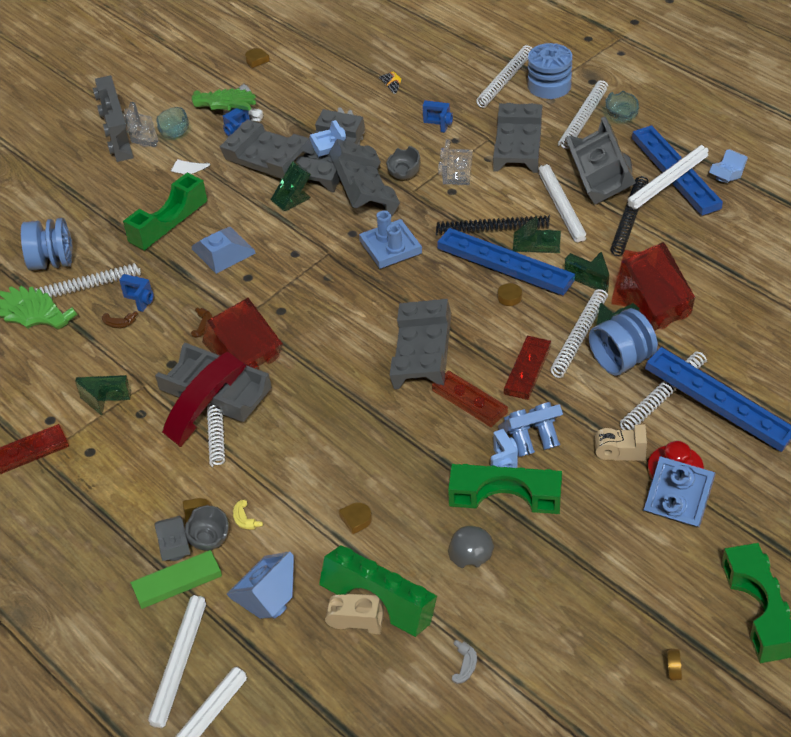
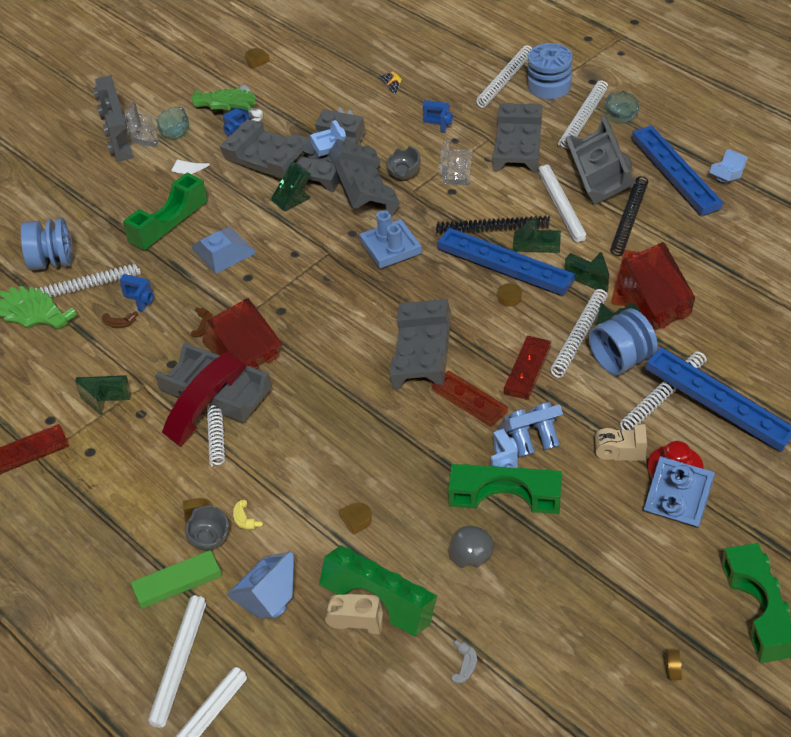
(172, 538): dark grey bracket -> none
(667, 177): white axle -> none

